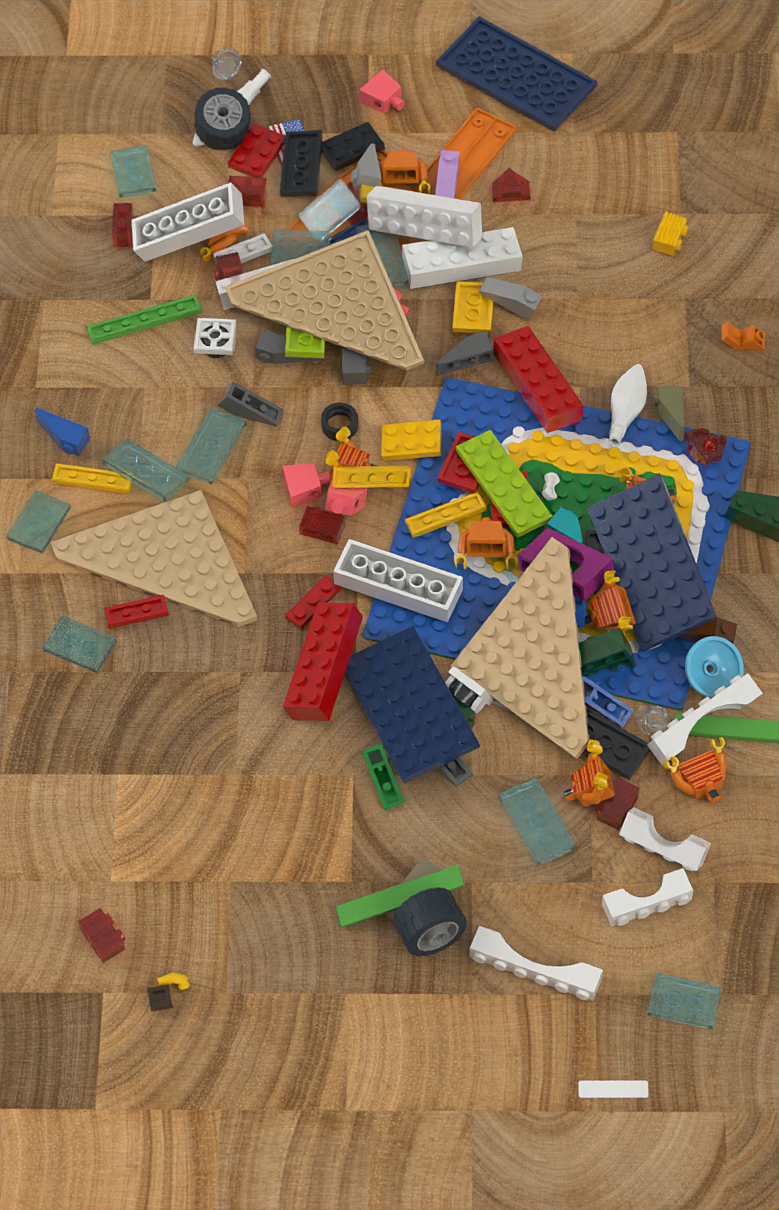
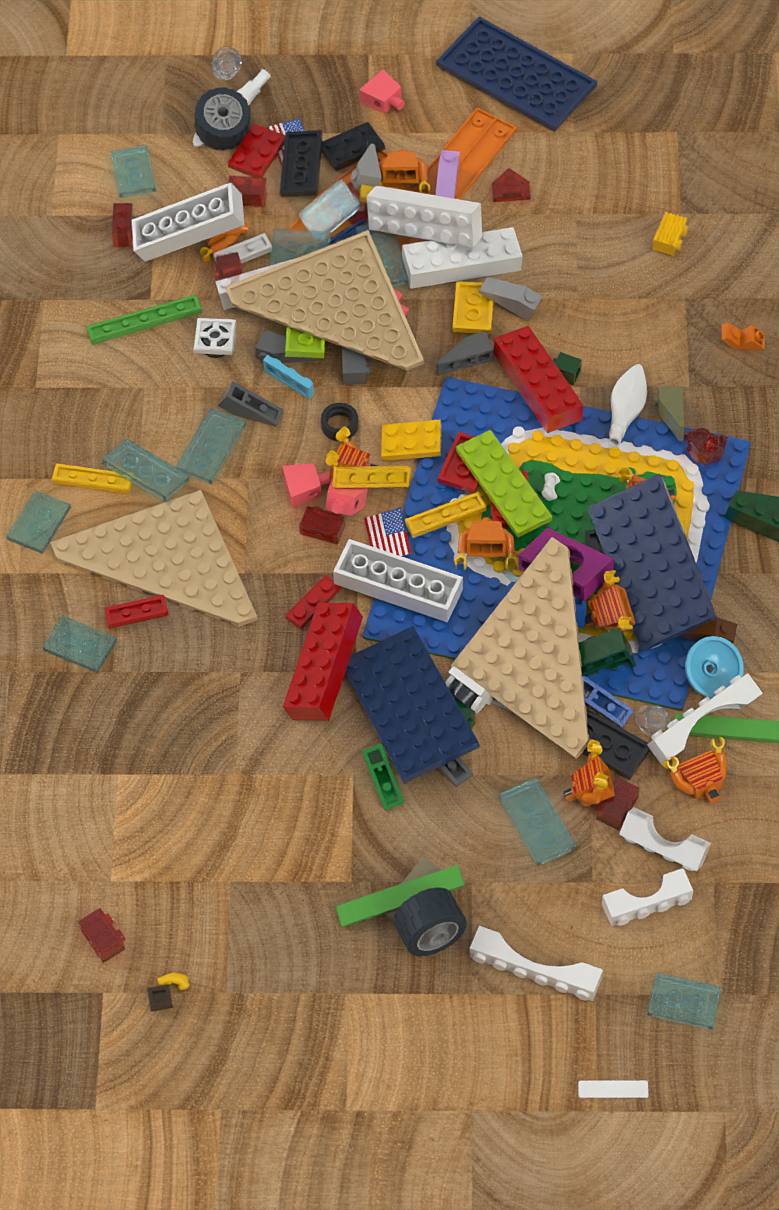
(66, 434): blue slope -> none
(288, 376): none -> medium azure plate
(388, 532): none -> sticker
(566, 524): teal slope -> none
(568, 366): none -> dark green brick

